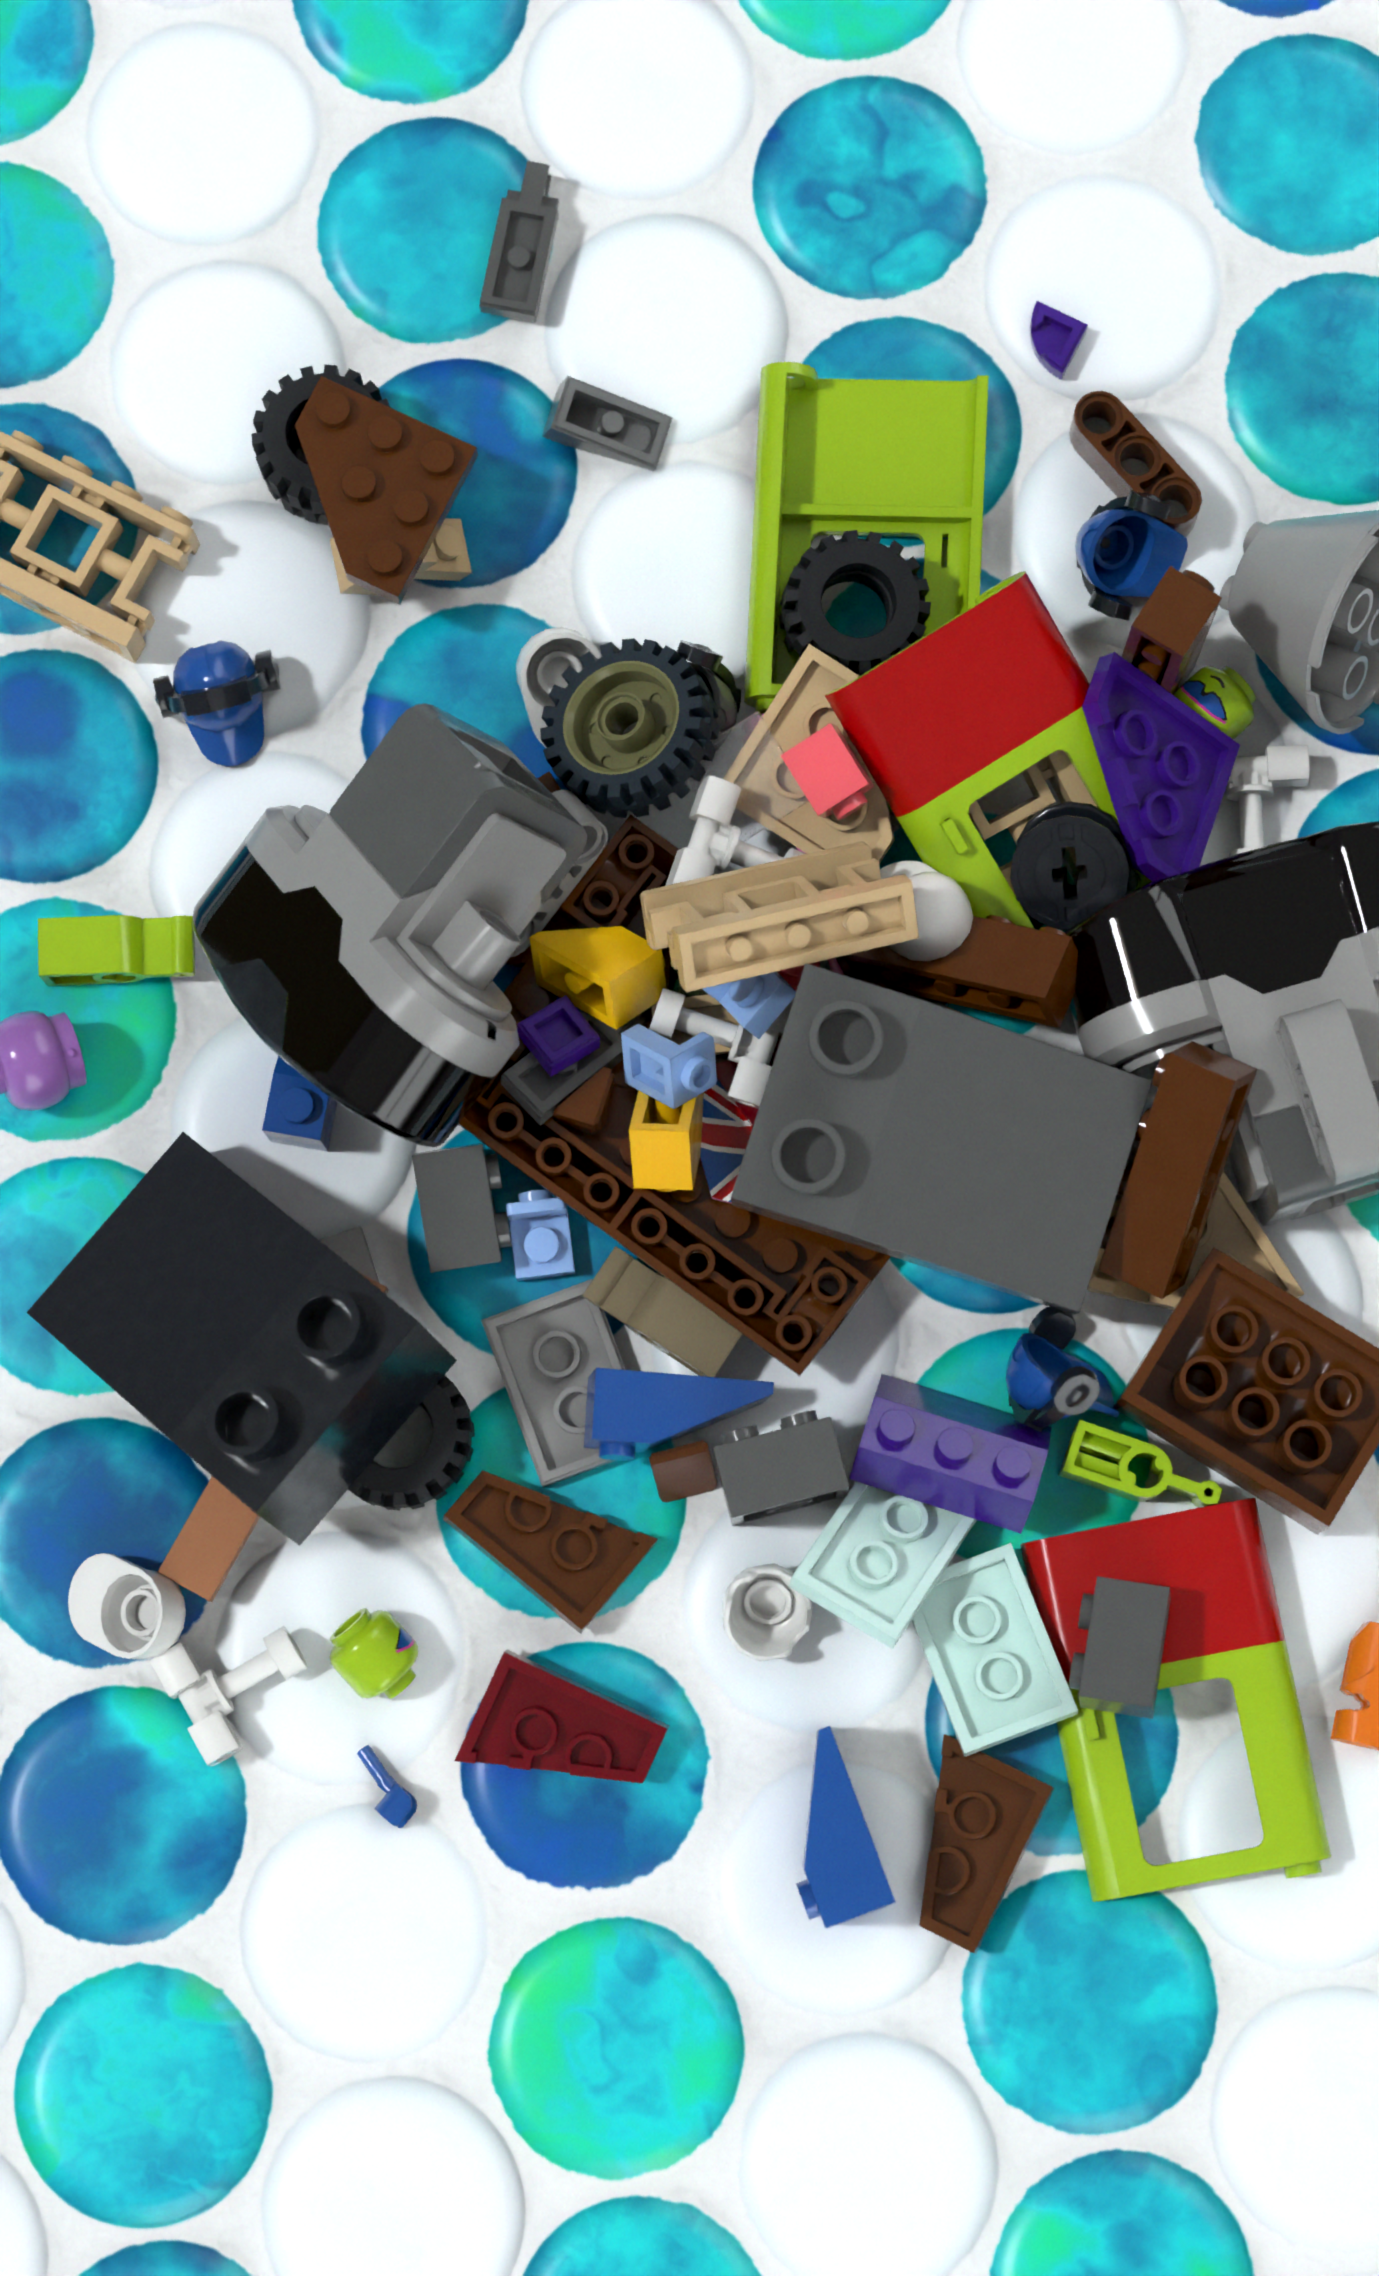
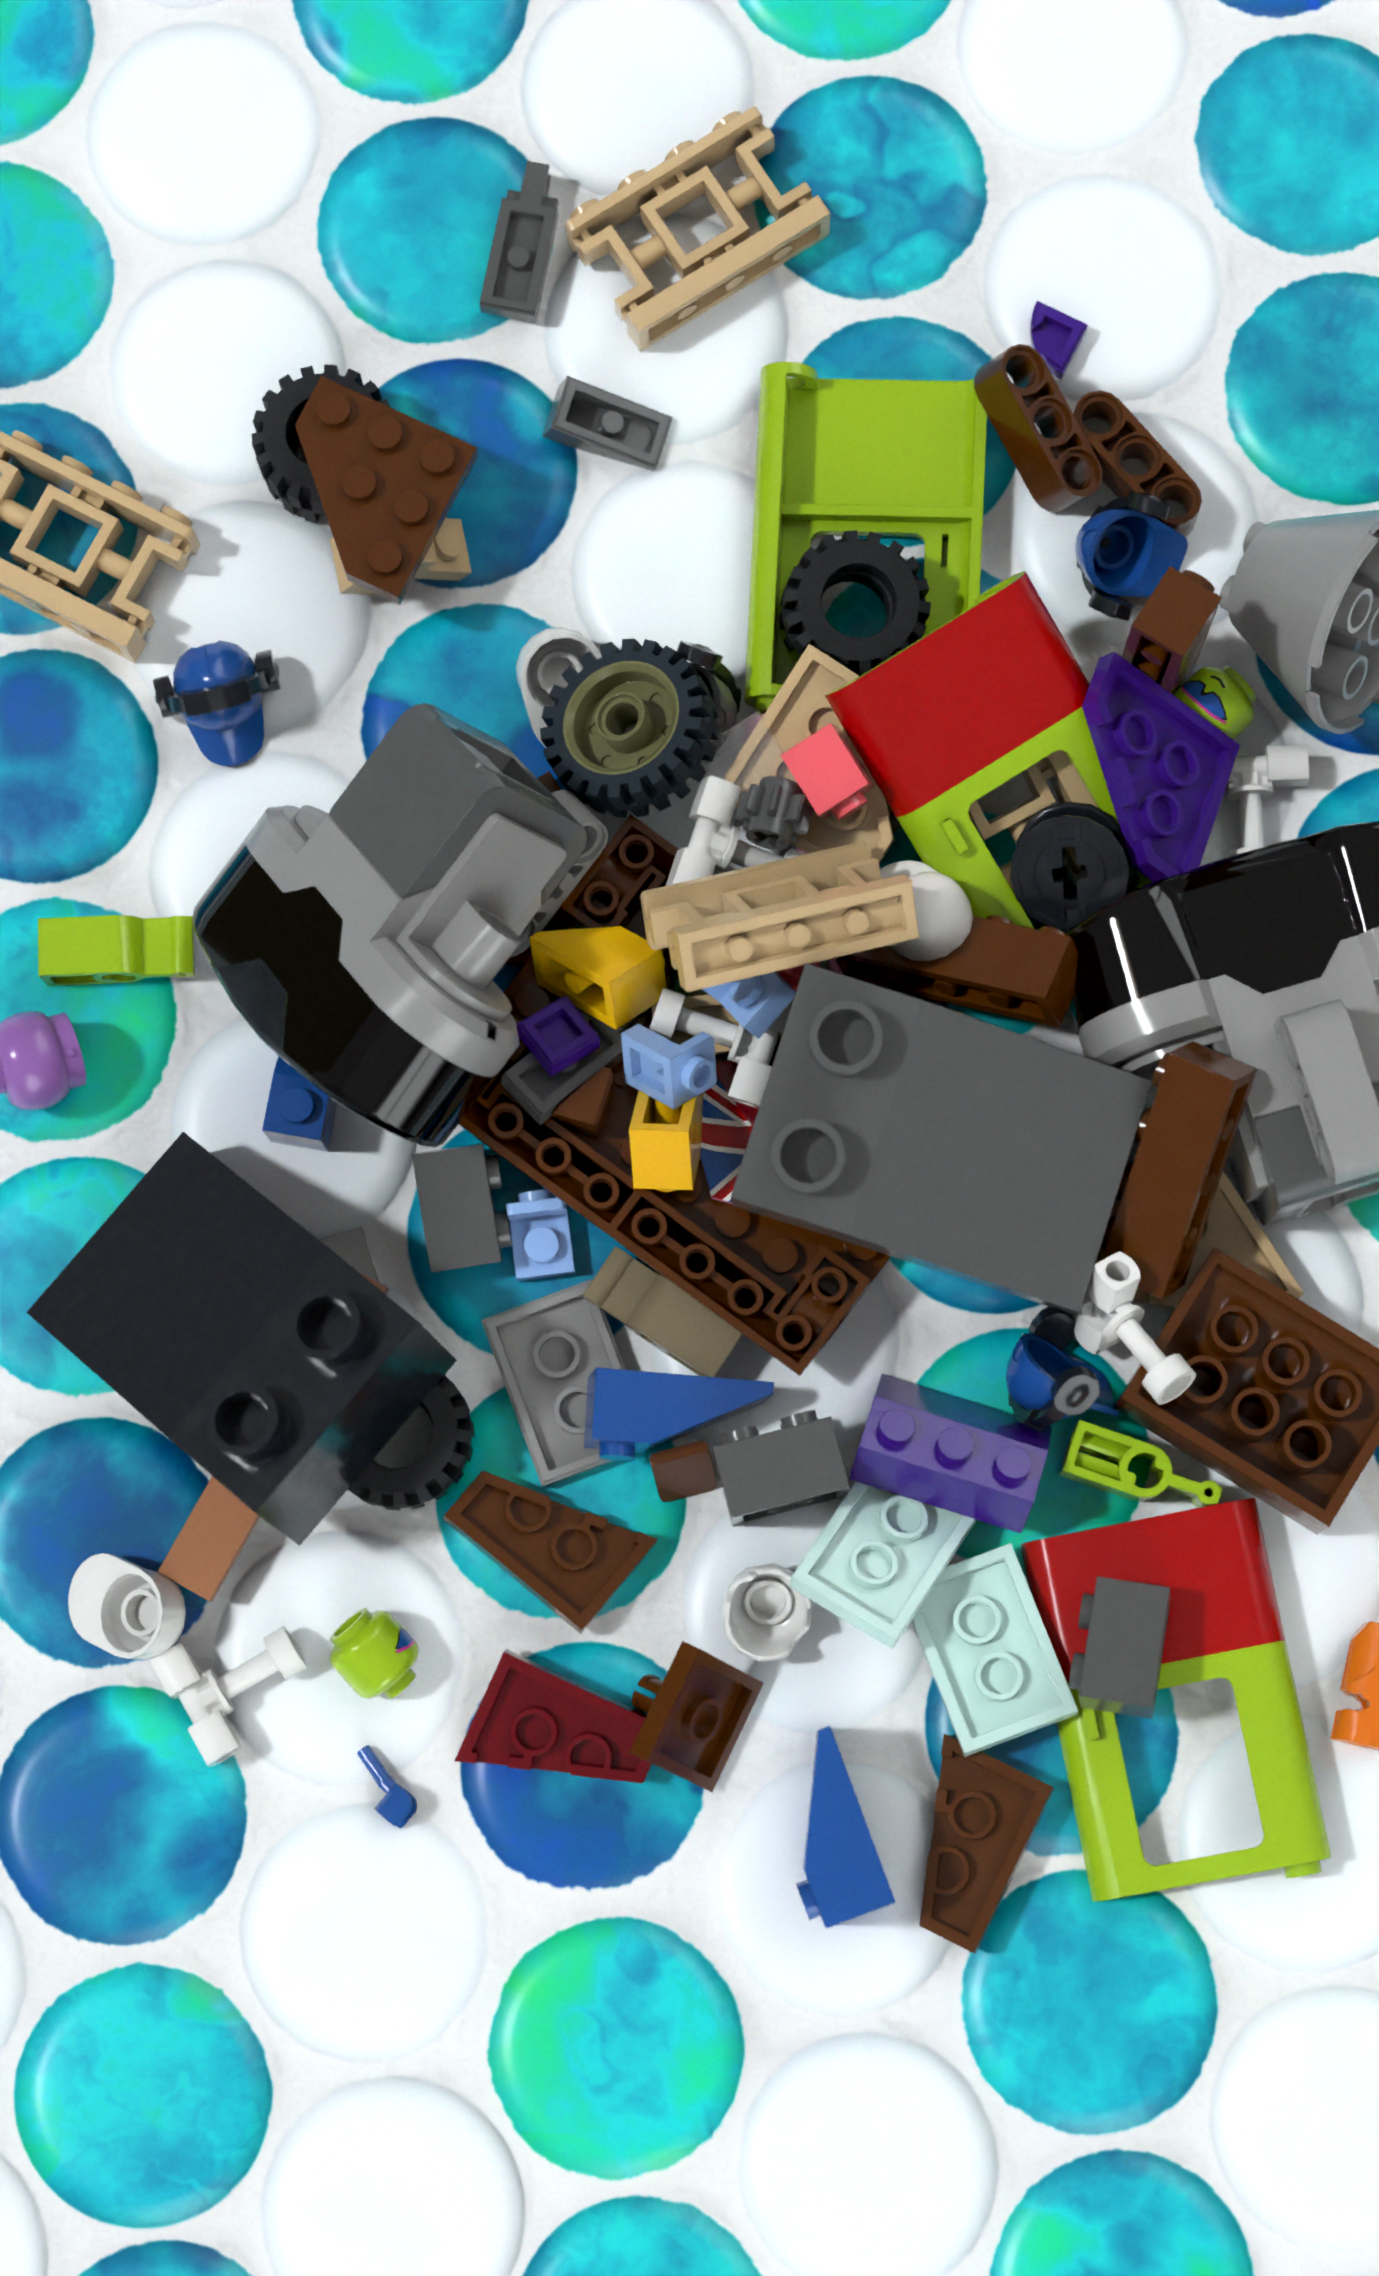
(694, 1715): none -> reddish brown tile
(722, 263): none -> tan fence
(774, 813): none -> dark grey gear
(1038, 400): none -> reddish brown beam
(1114, 1318): none -> white bar

